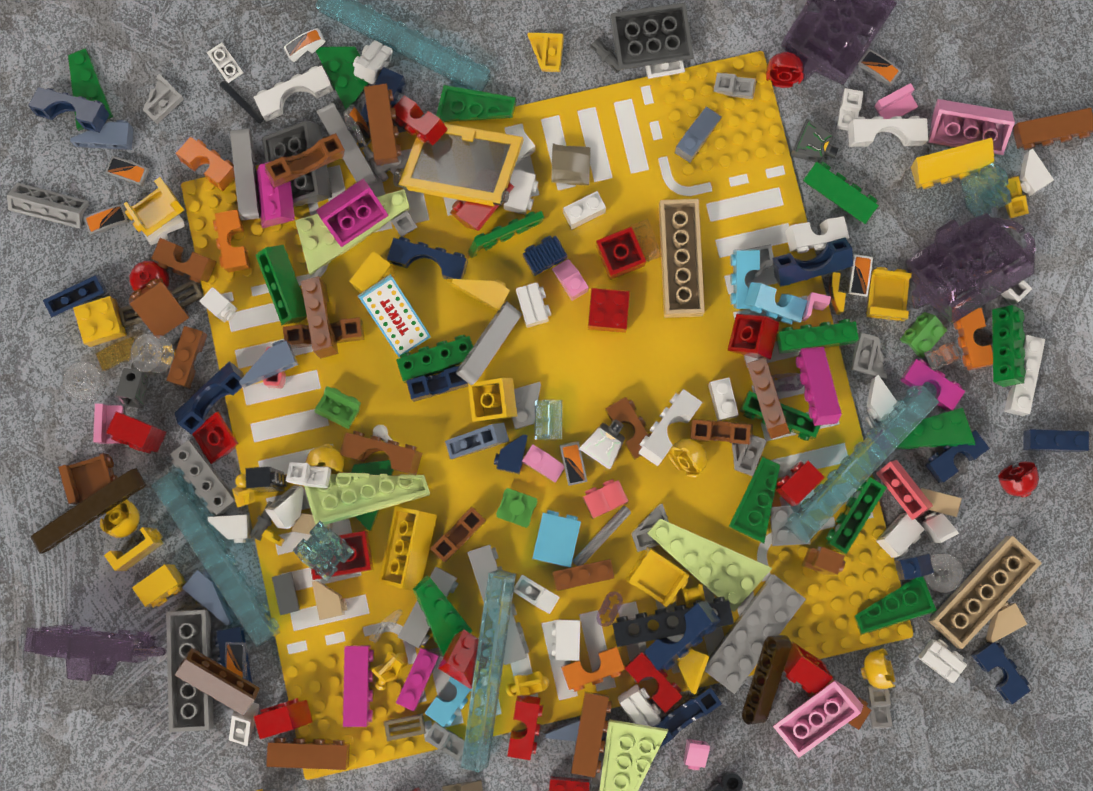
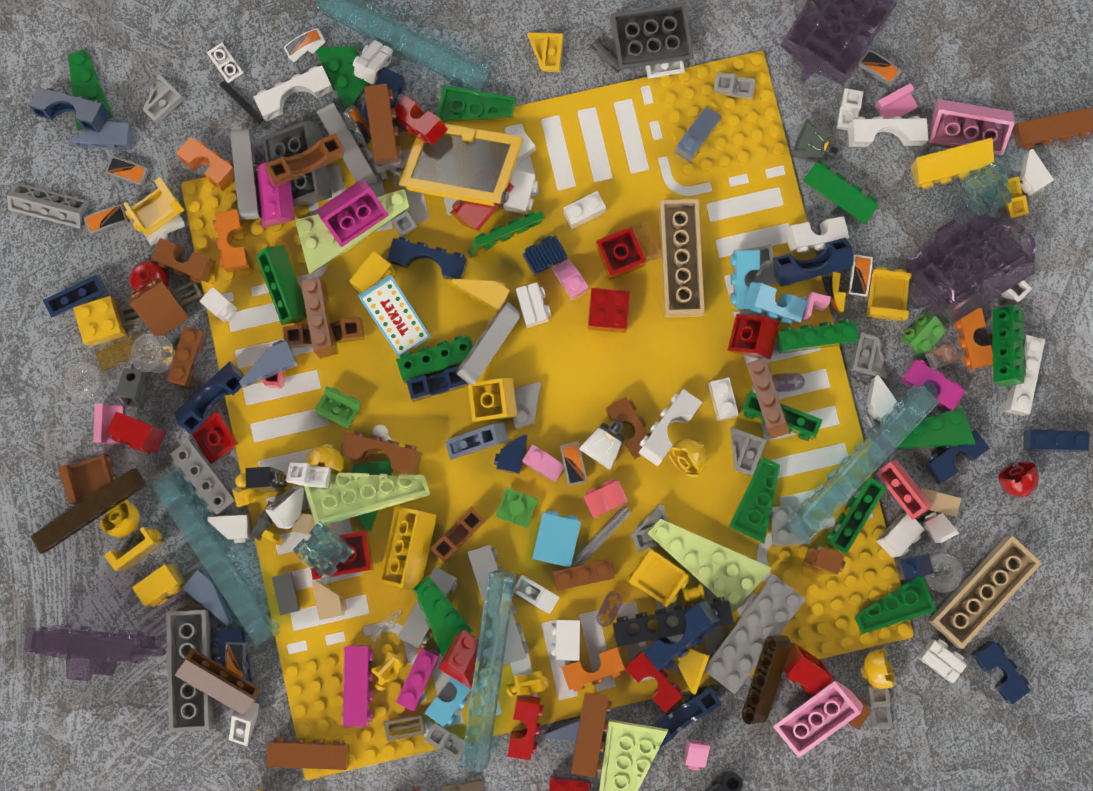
(282, 718): red brick -> none
(548, 420): clear light blue hinge -> none
(570, 164): dark tan slope -> none
(638, 706): white brick -> none
(722, 431): dark orange arch -> none
(785, 70): red cylinder -> none
(799, 483): red brick -> none
(818, 386): dark pink brick -> none
(1004, 622): tan slope -> none

